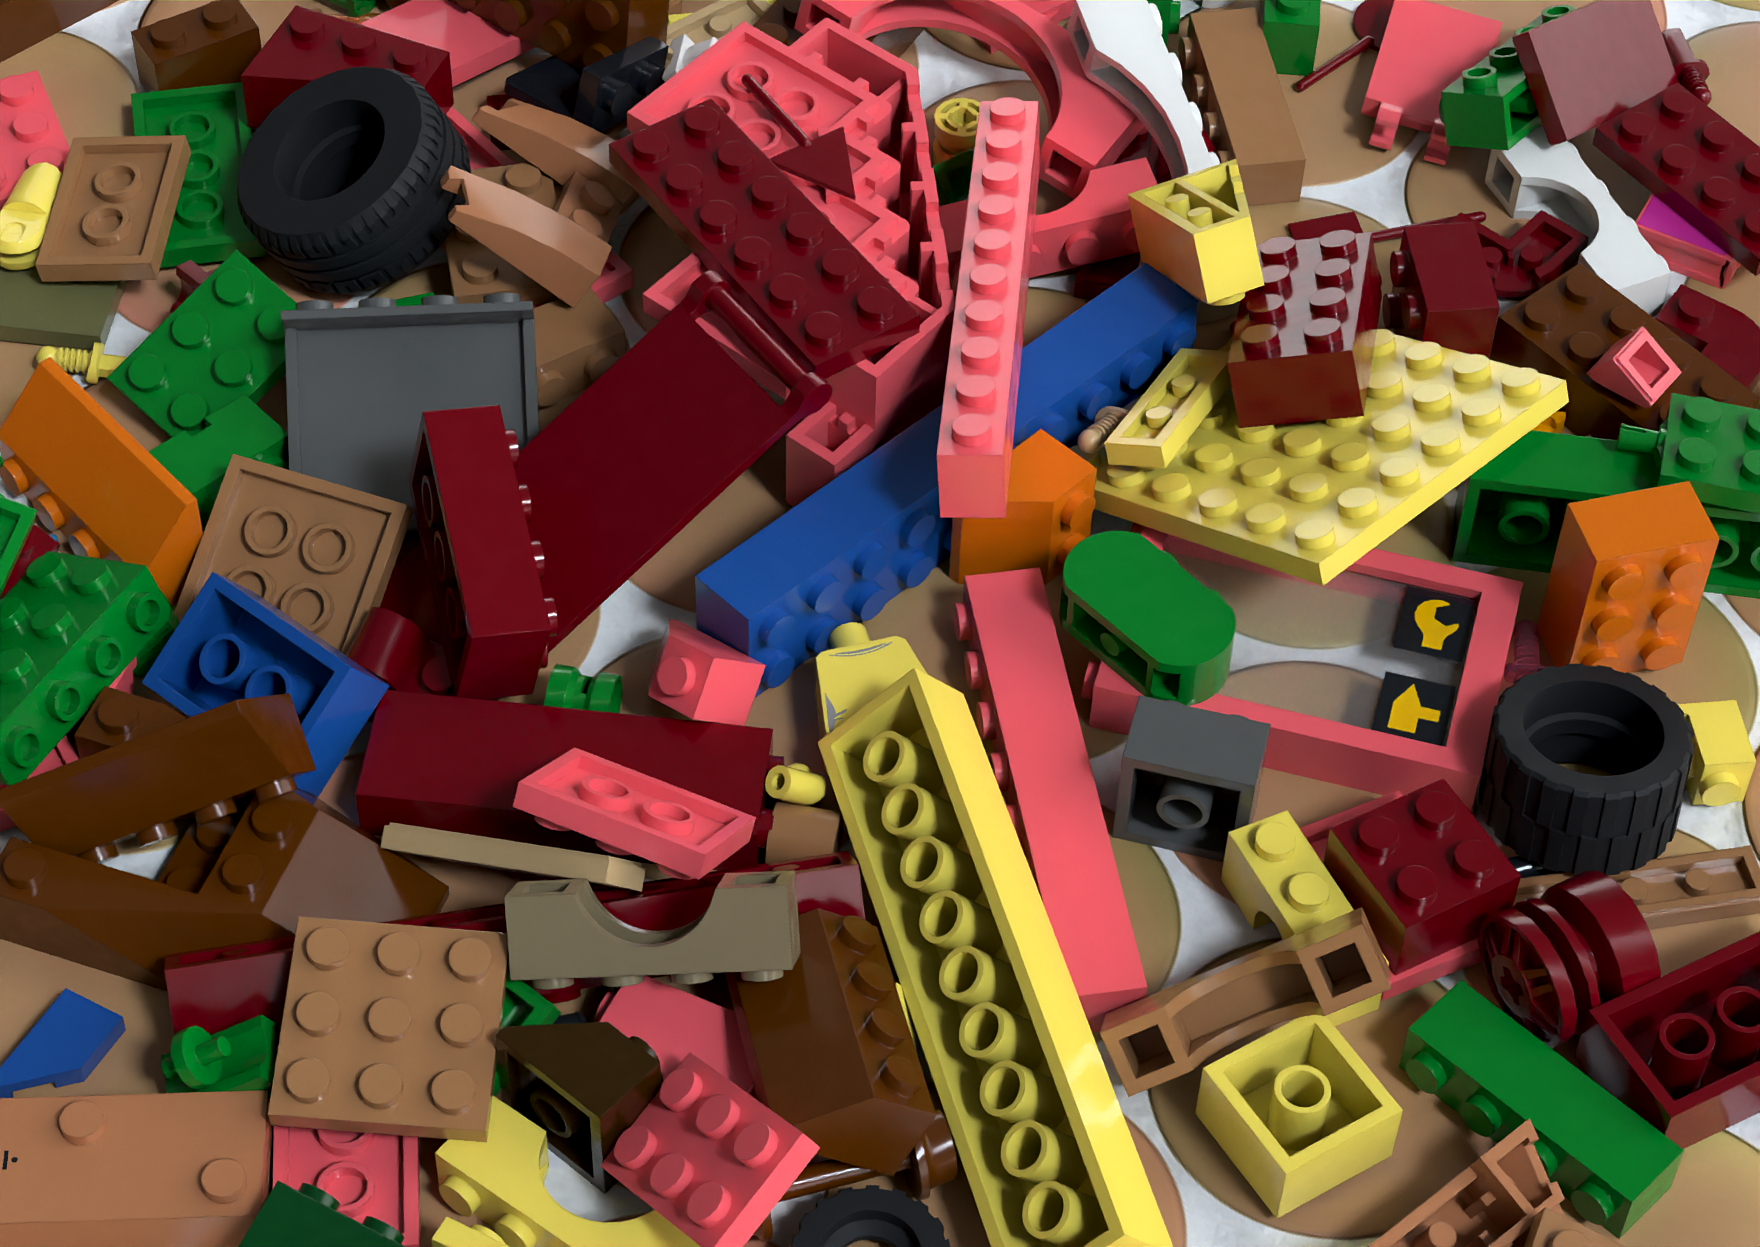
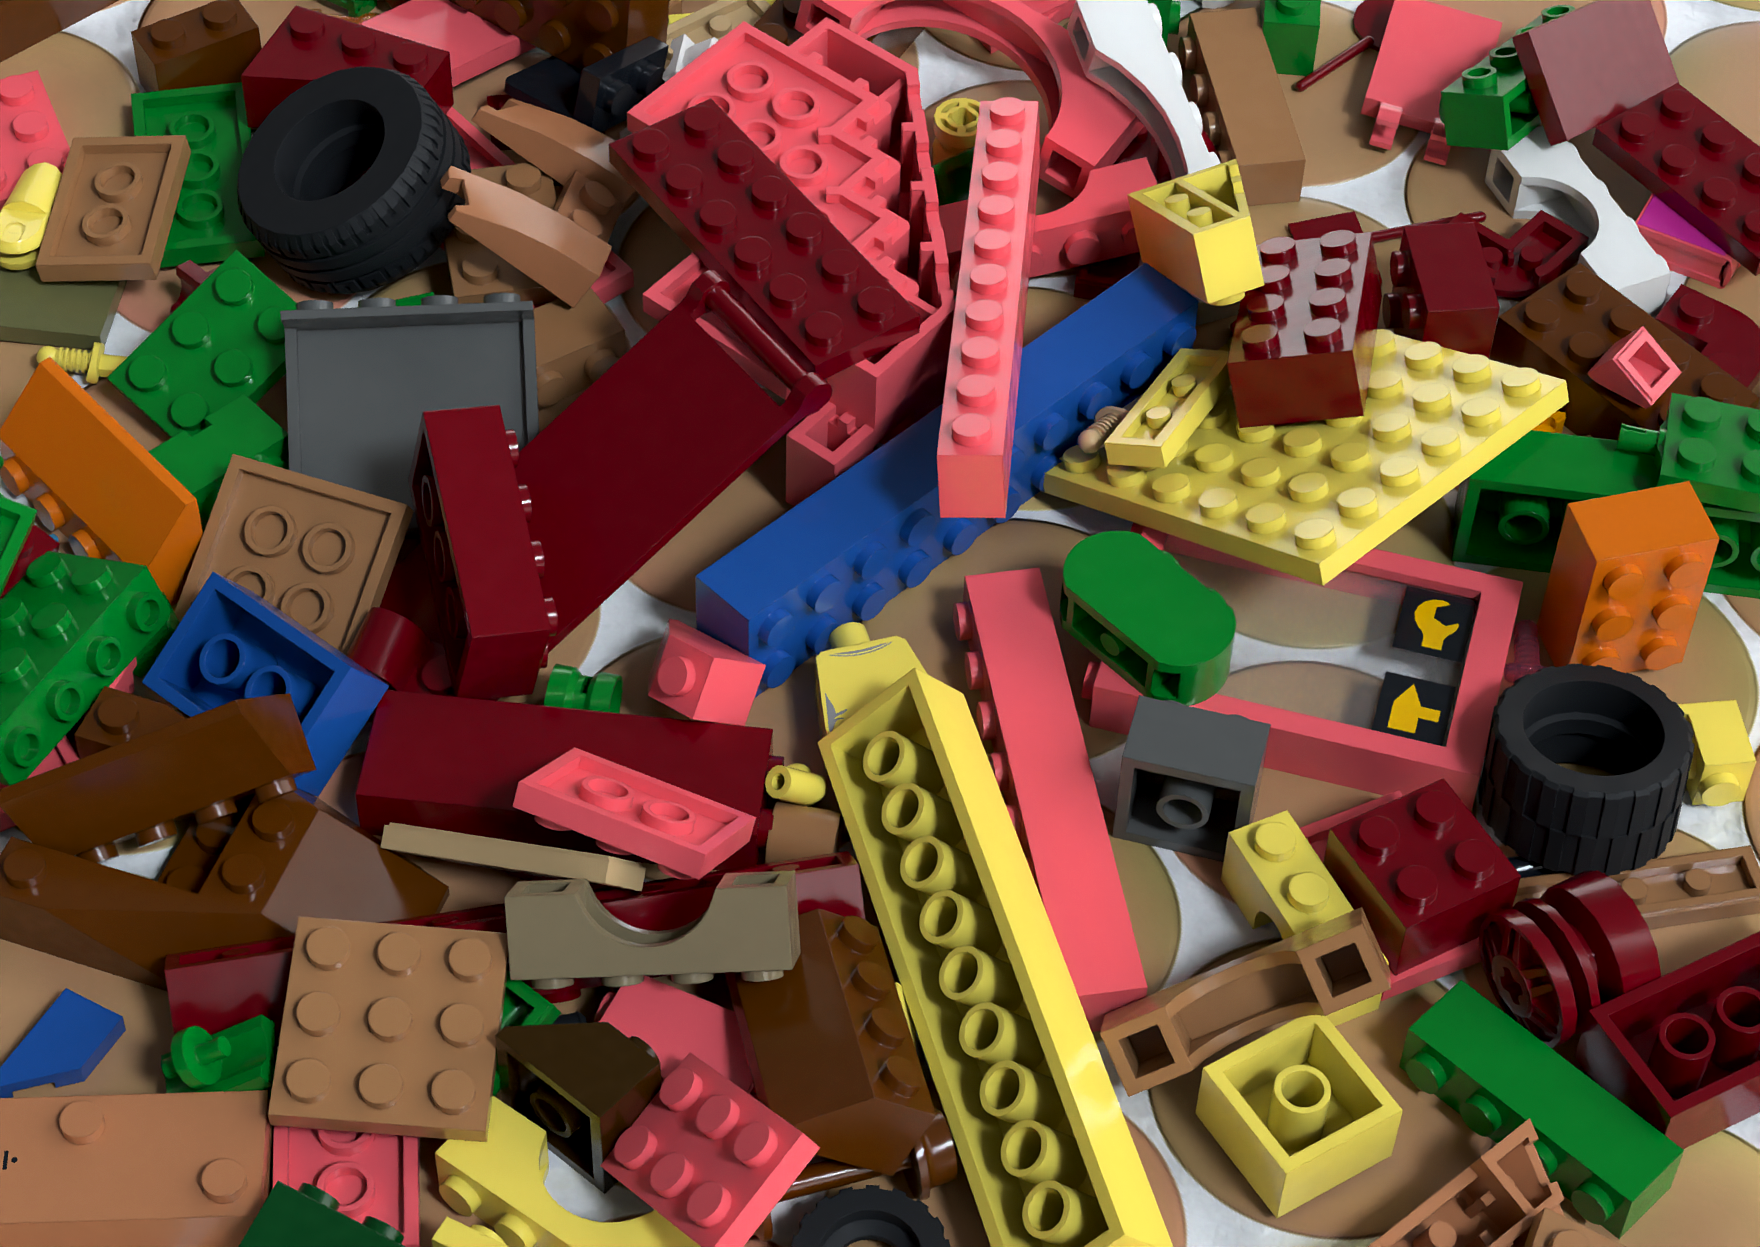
(816, 160): dark red piece -> none
(1045, 515): orange slope -> none
(1689, 71): dark red piece -> none

